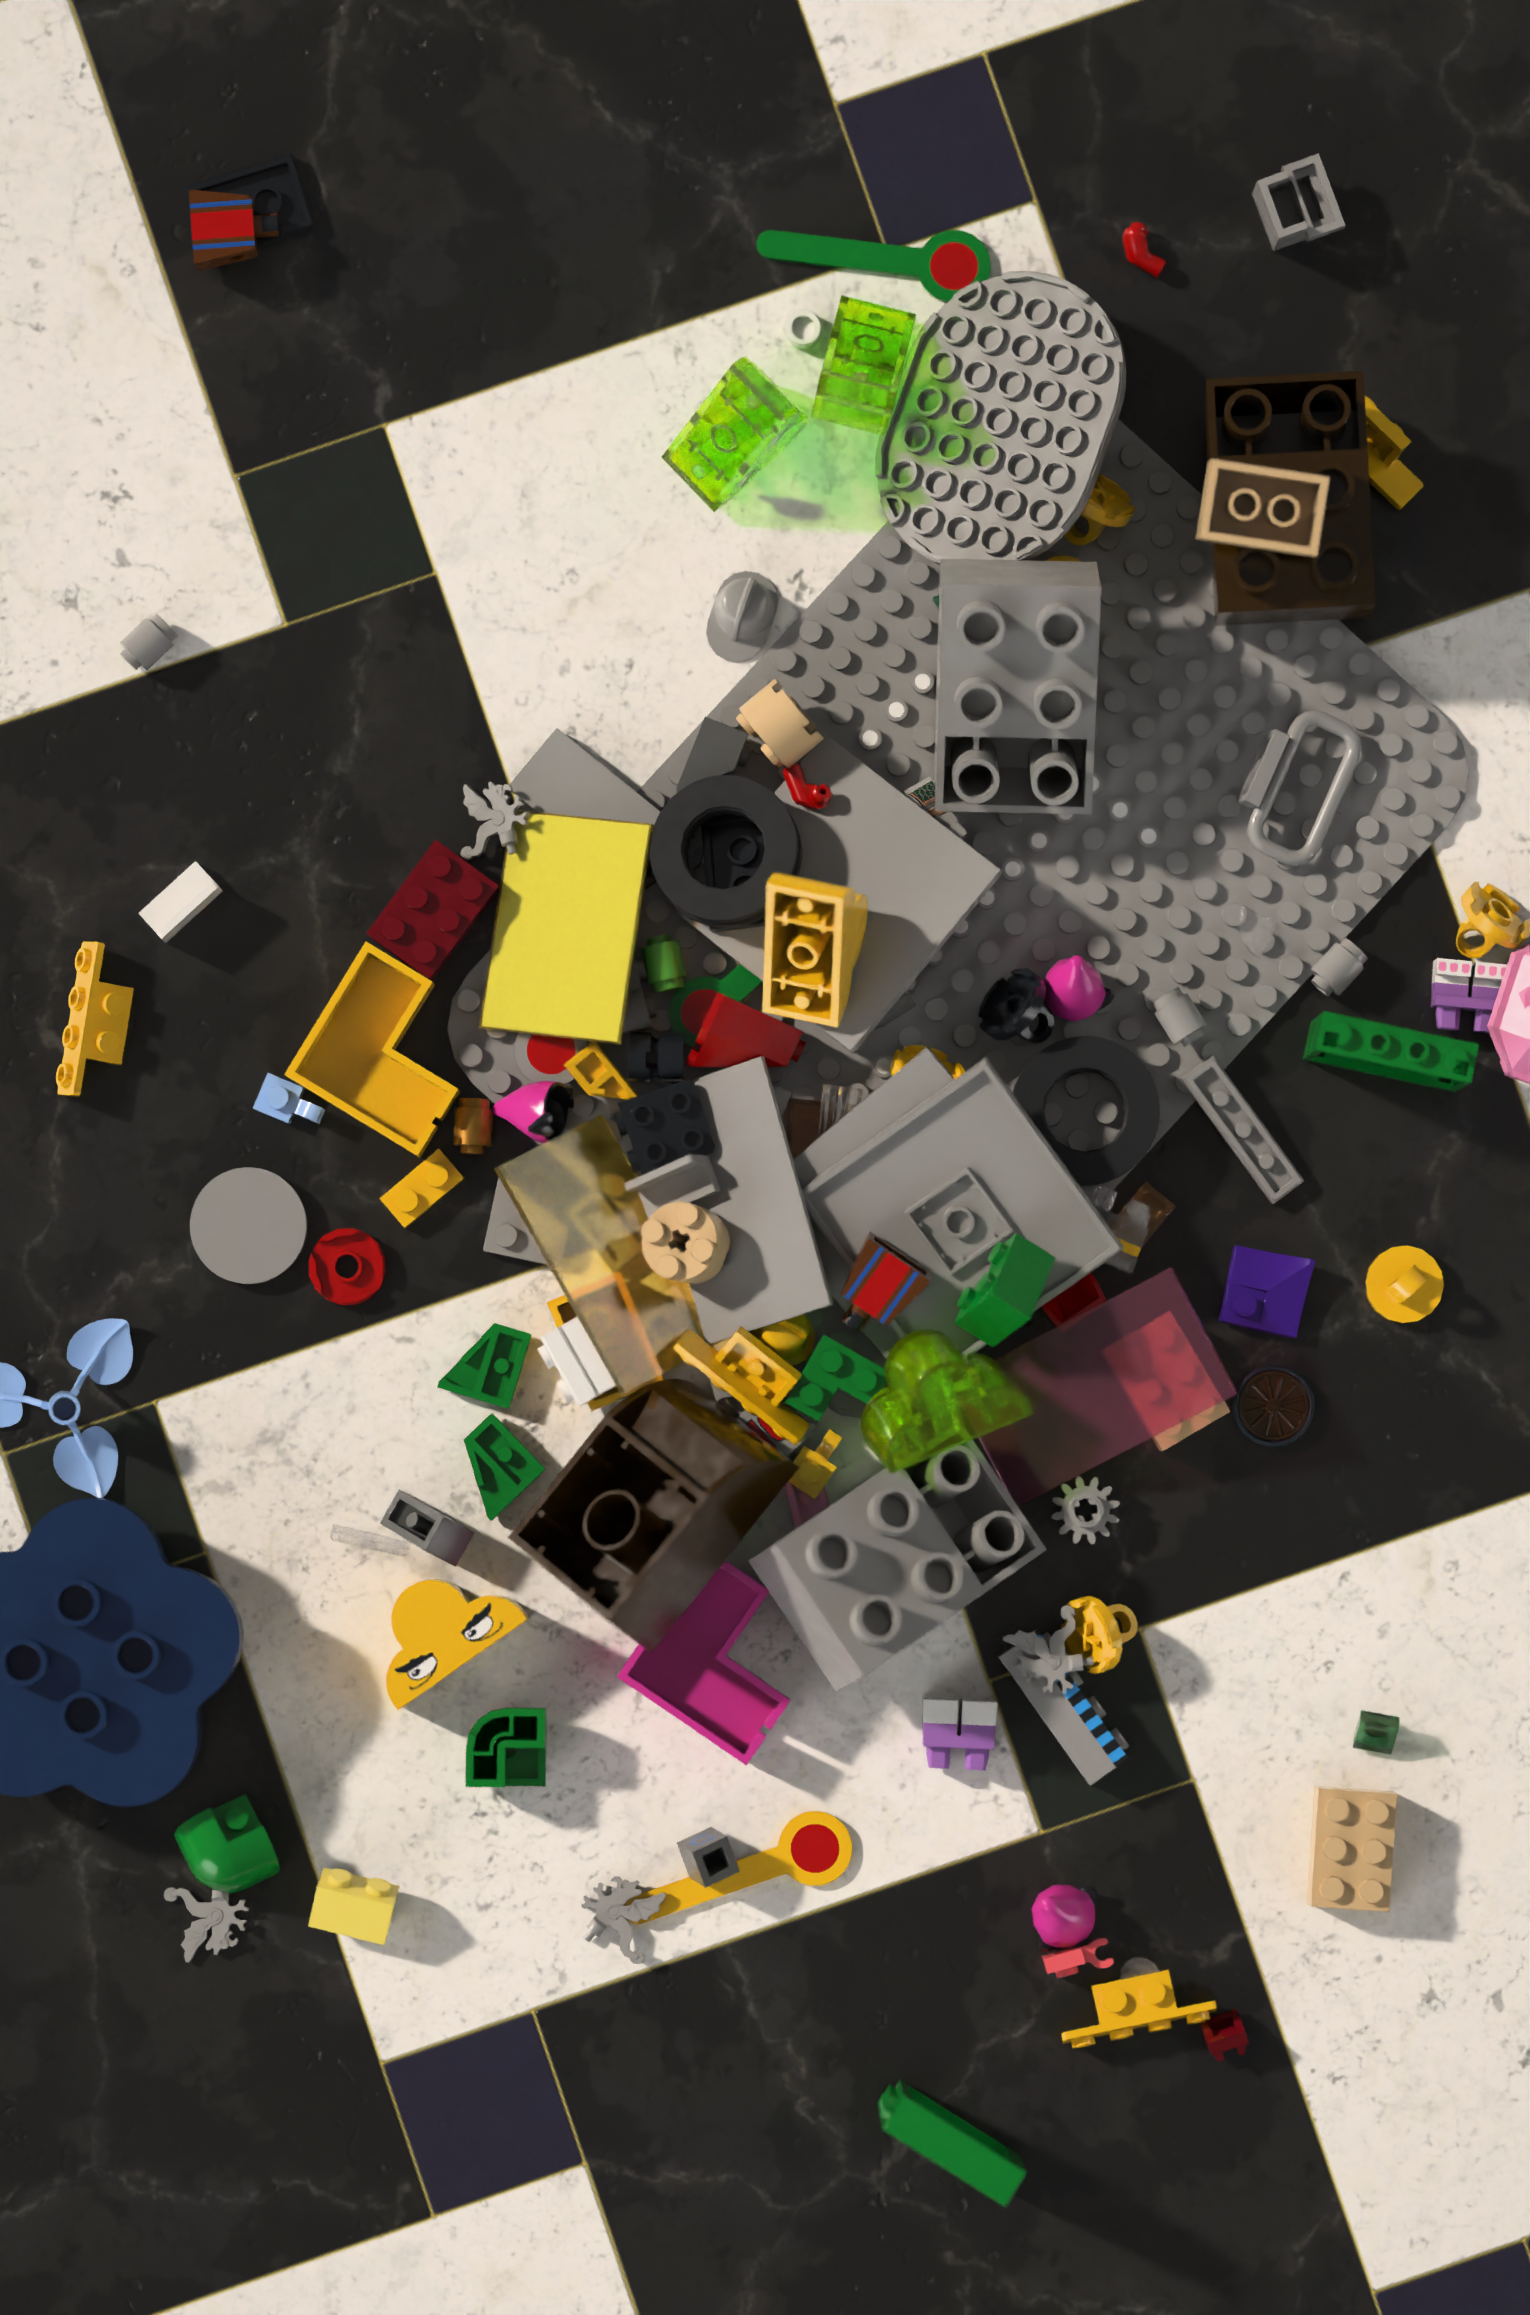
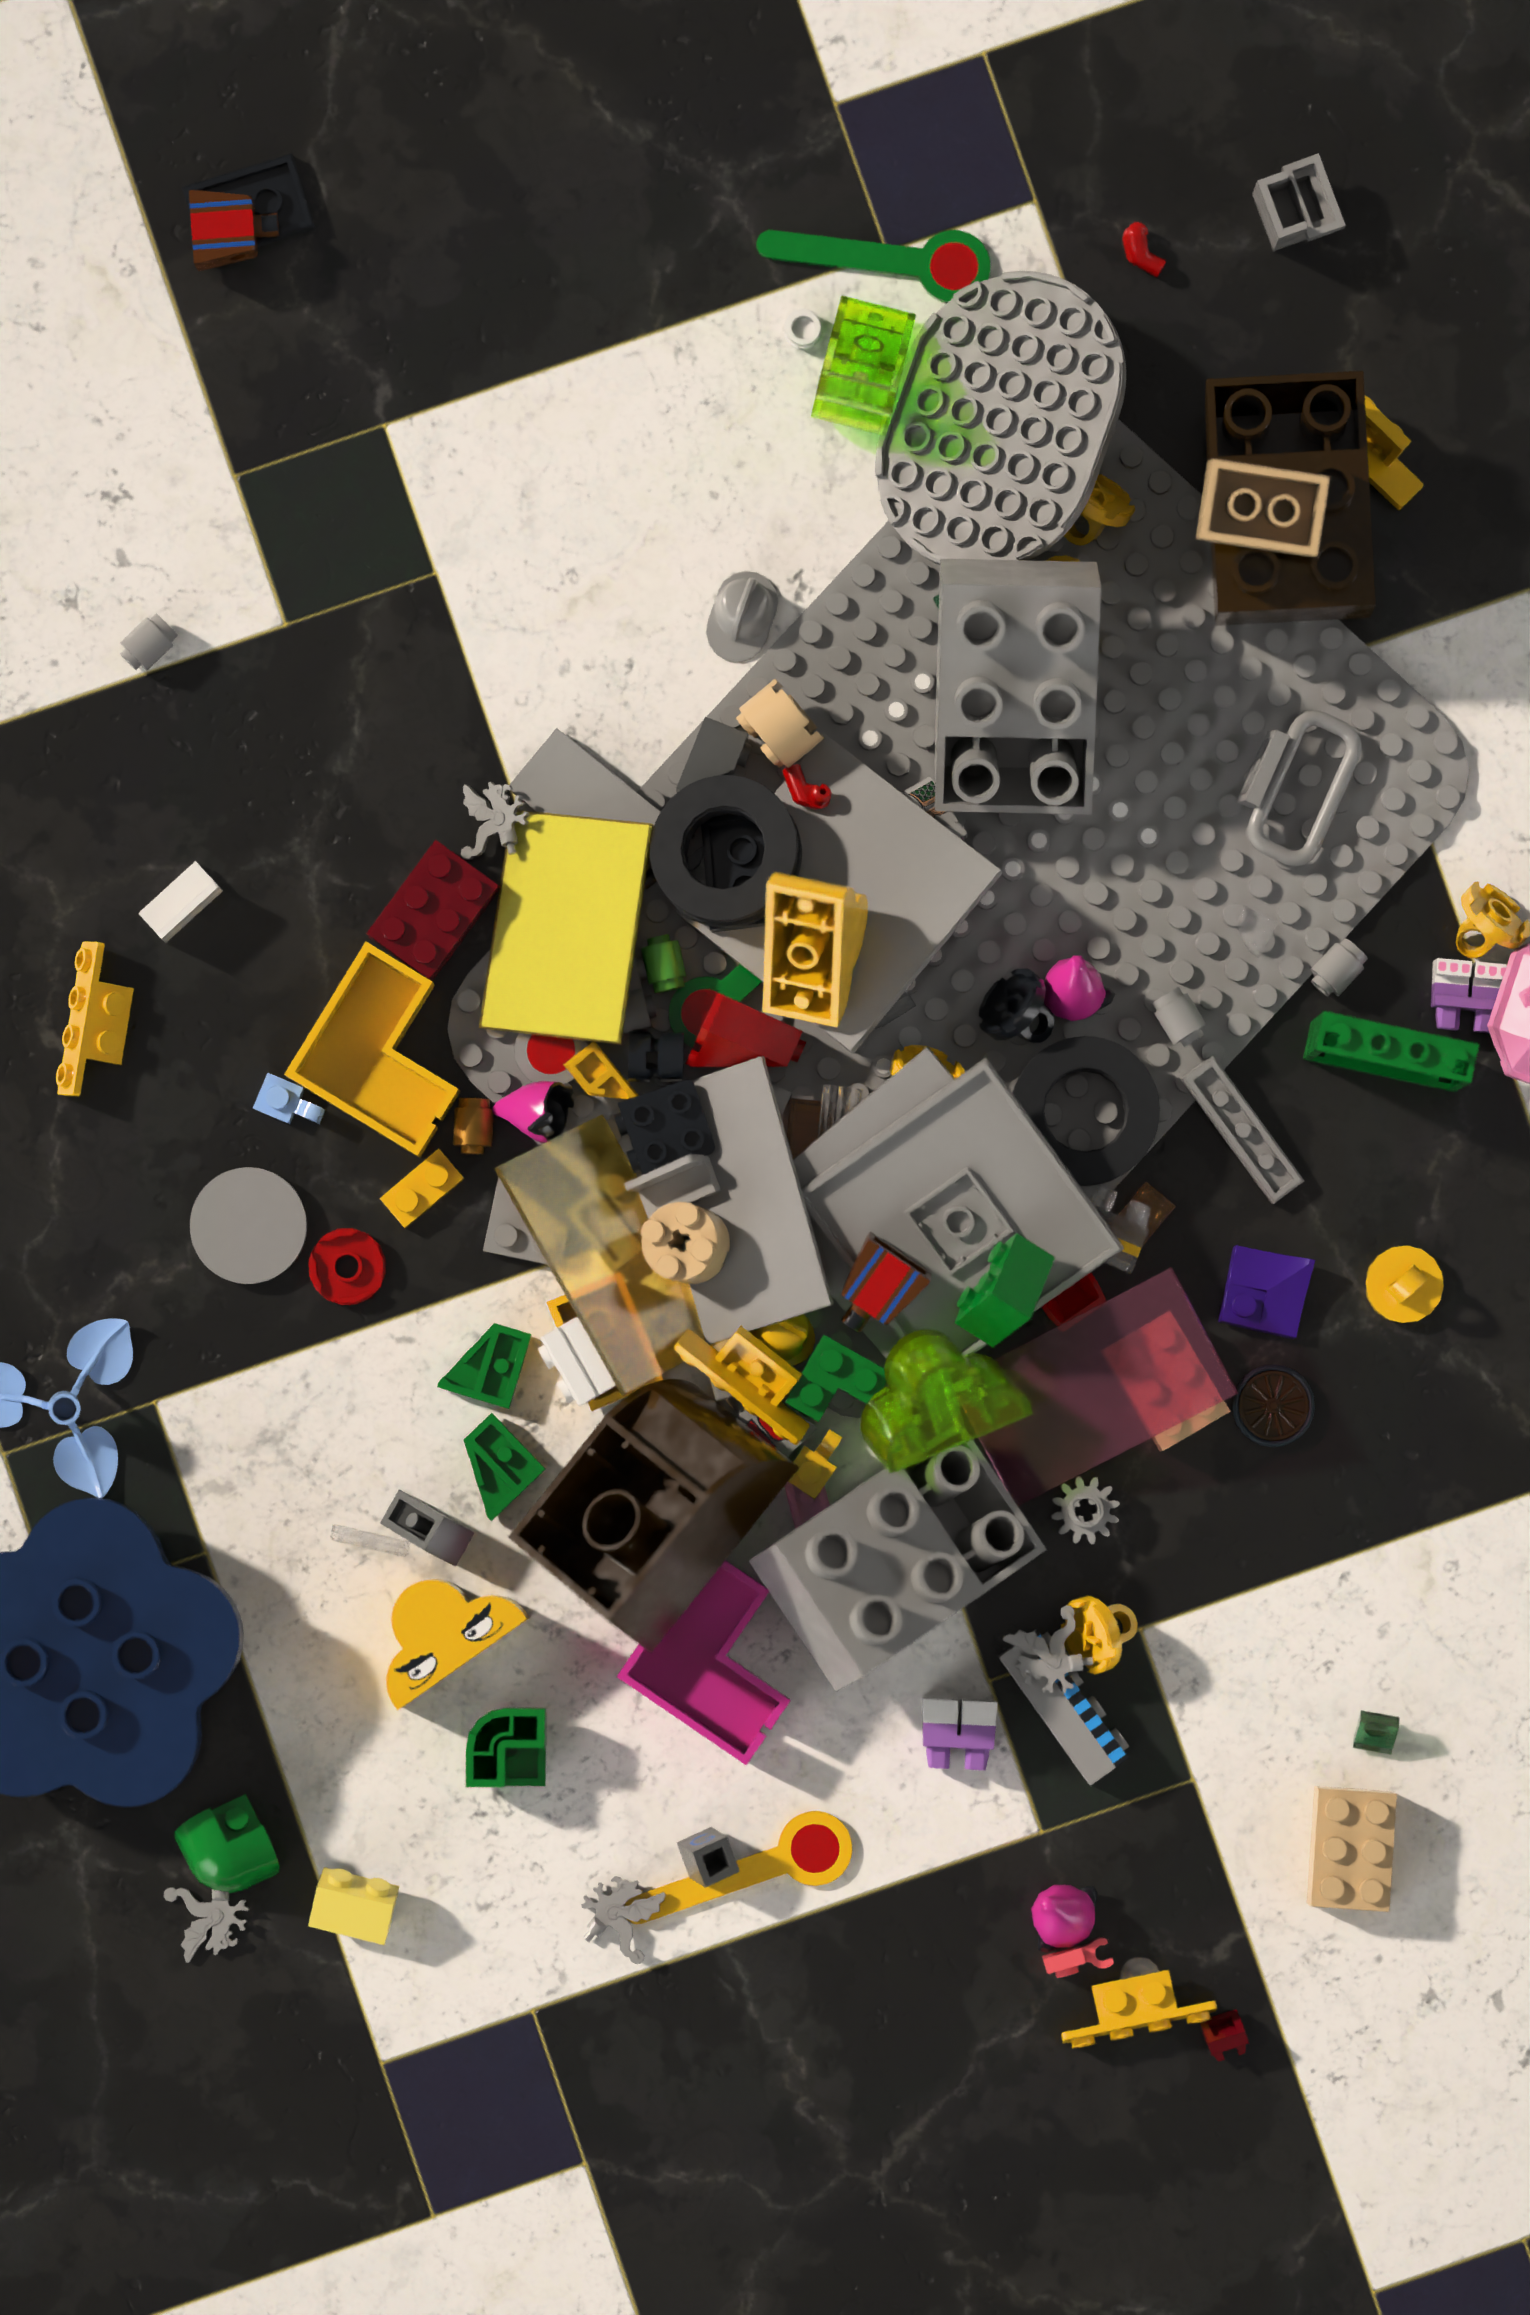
(734, 434): clear neon green brick -> none
(951, 2142): green window -> none

